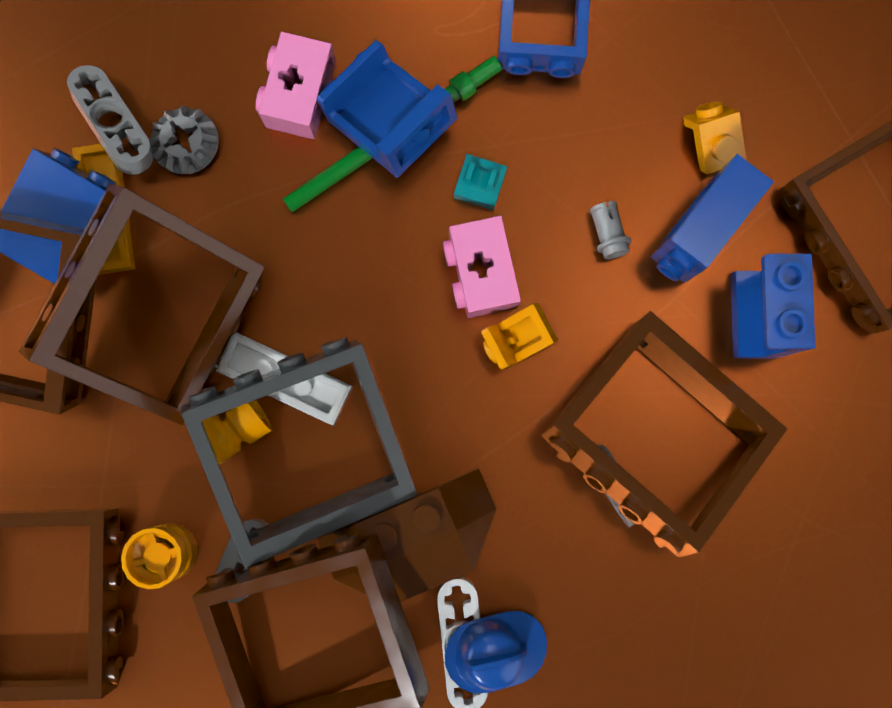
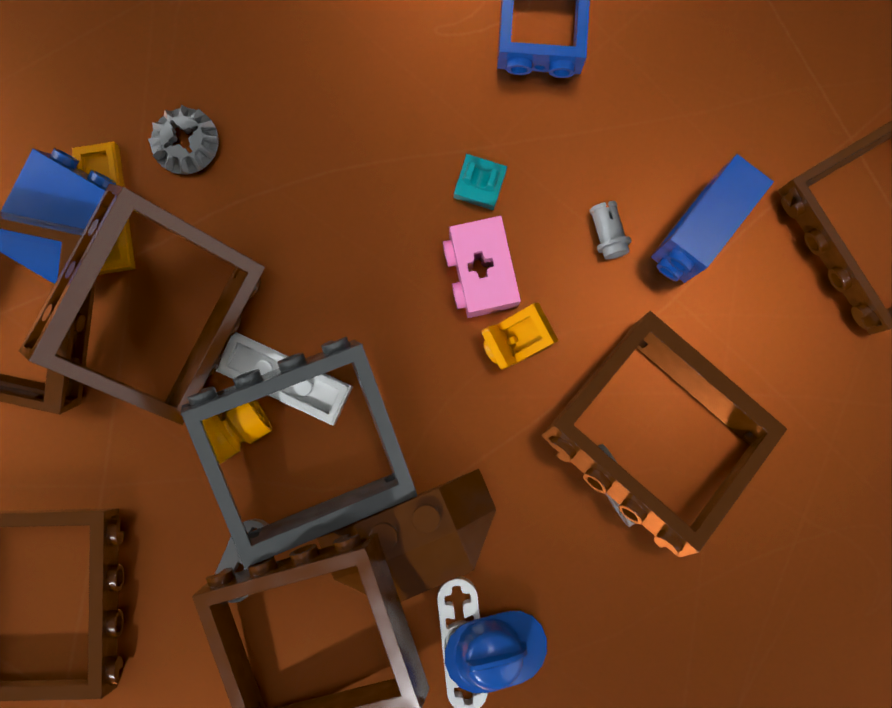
(109, 102): light grey beam -> none
(159, 555): light orange wheel -> none
(292, 61): bright pink brick -> none
(386, 109): blue panel -> none
(460, 88): green bar -> none
(716, 135): light orange bracket -> none
(773, 308): blue panel -> none

